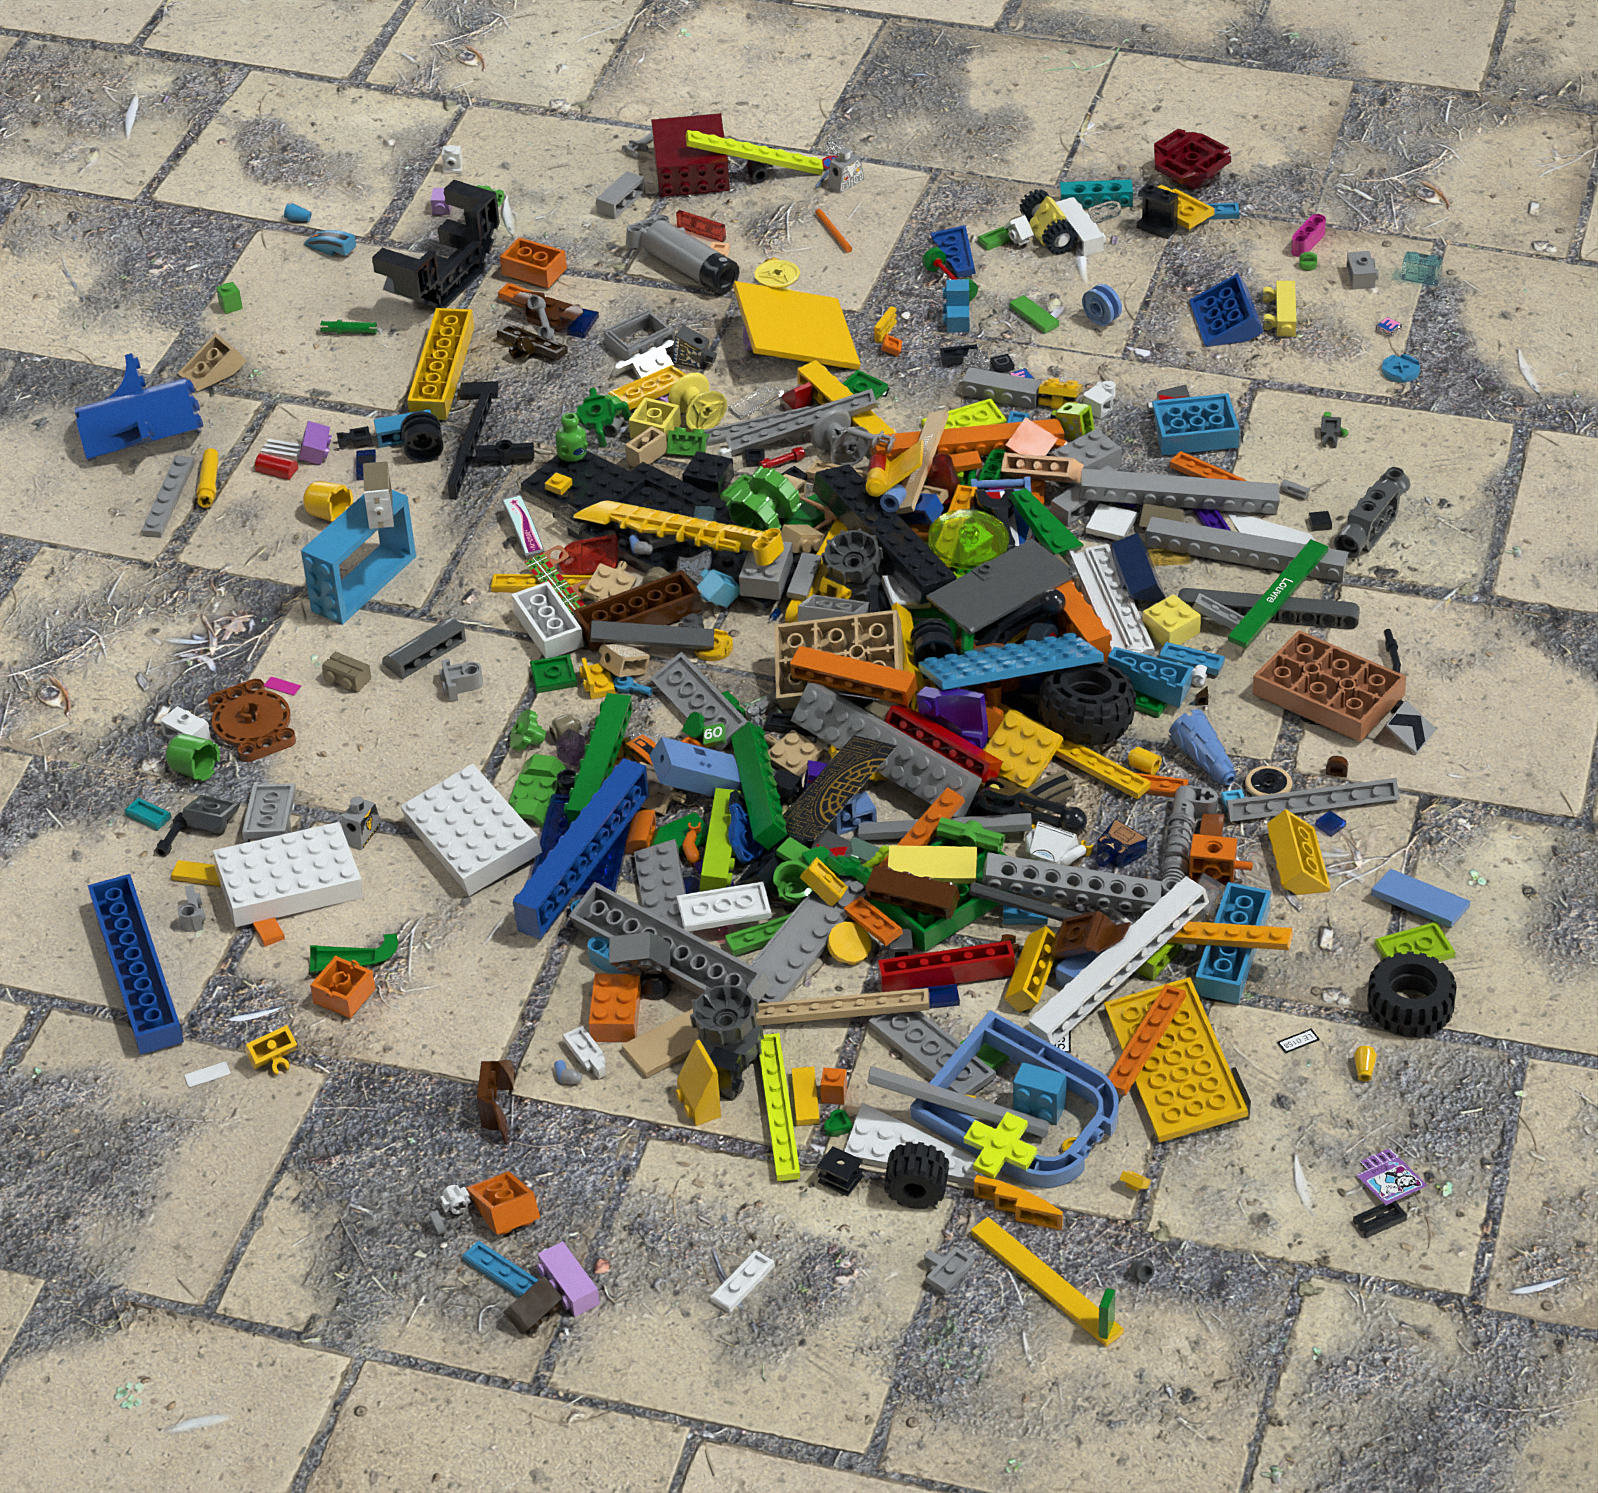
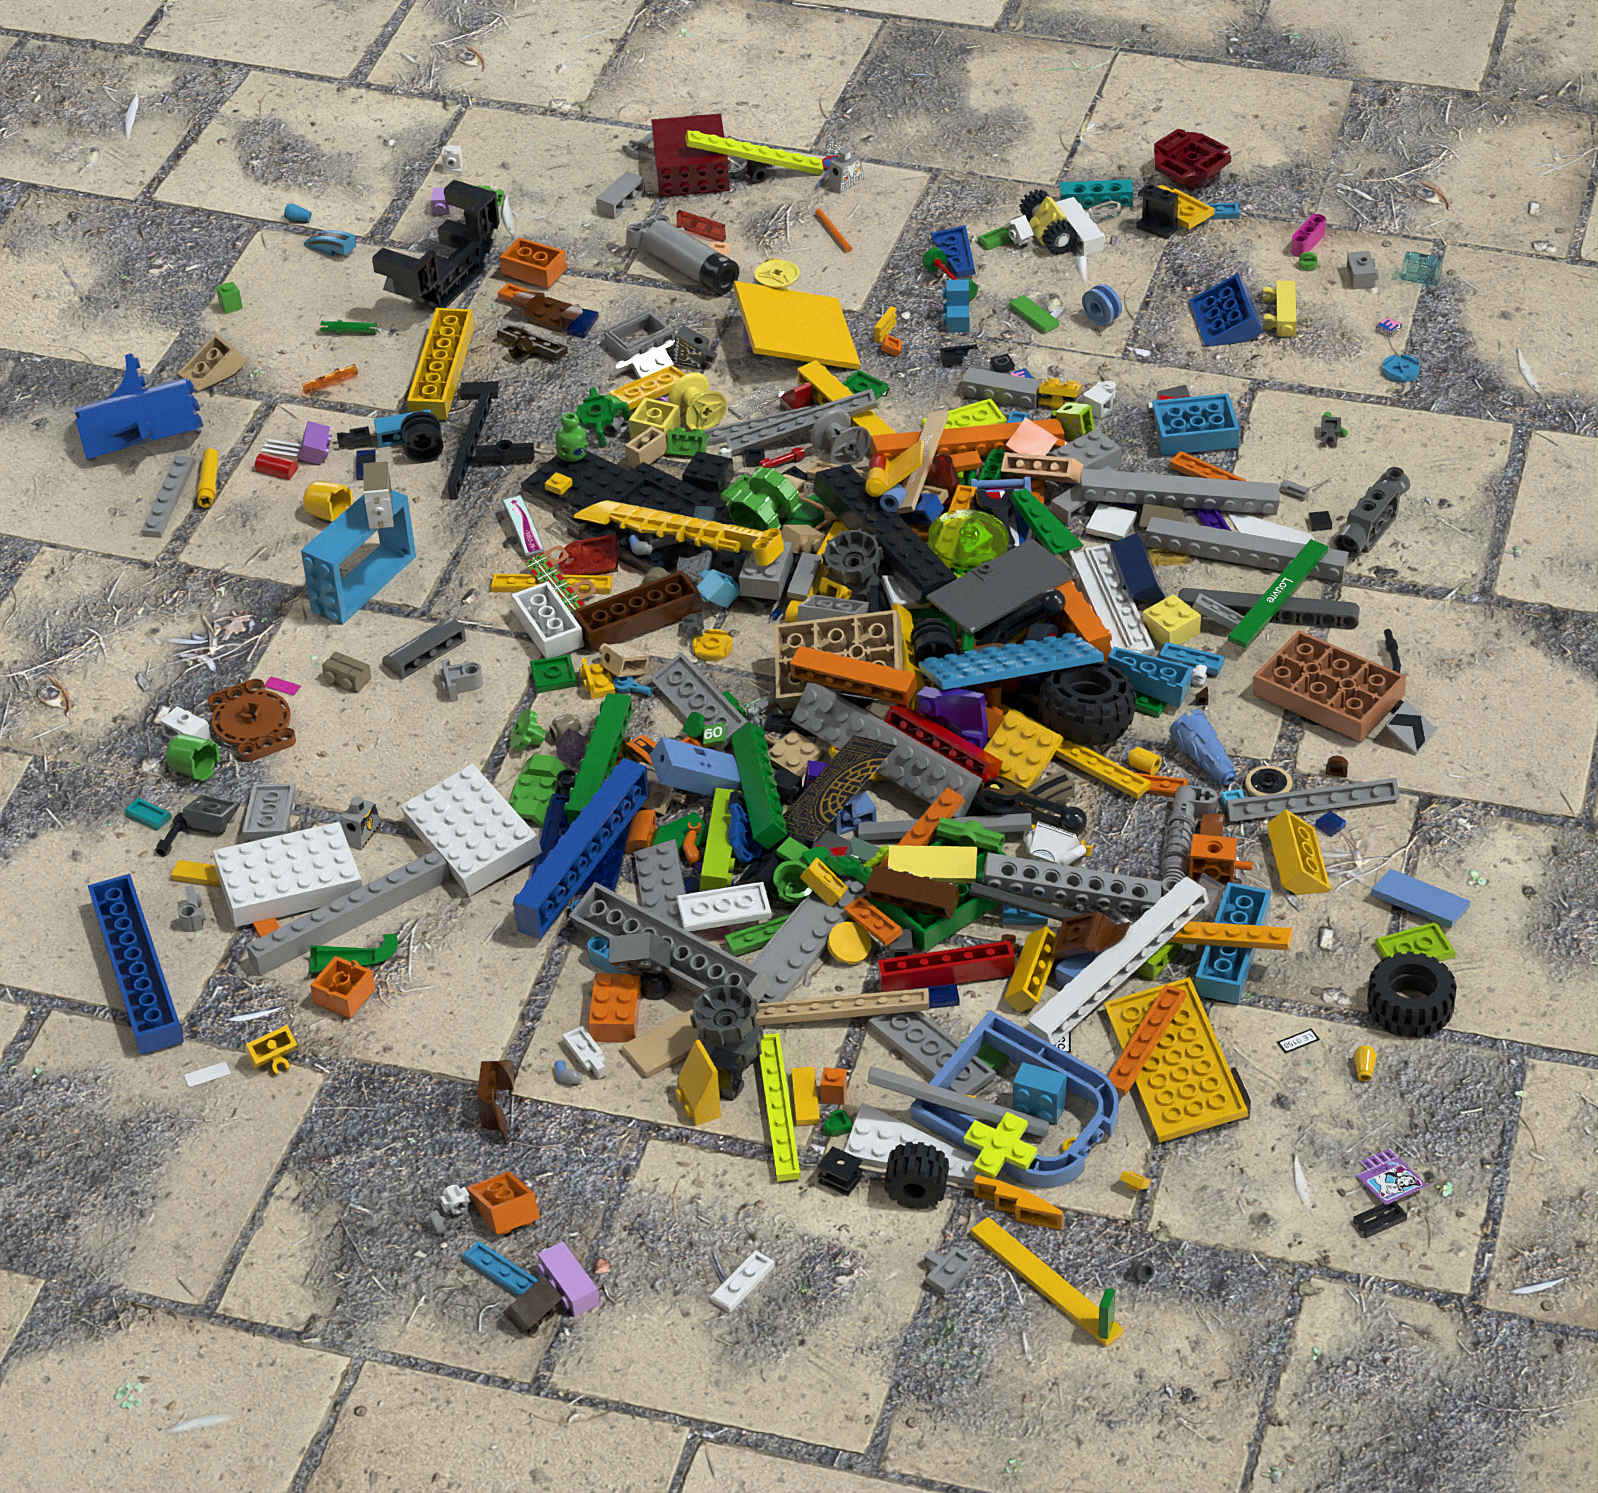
(338, 375): none -> clear orange pin
(348, 912): none -> light grey brick
(538, 304): light grey bar -> none
(608, 582): tan plate -> none
(652, 635): dark grey tile -> none
(875, 439): light grey piece -> none
(1120, 845): torso -> none

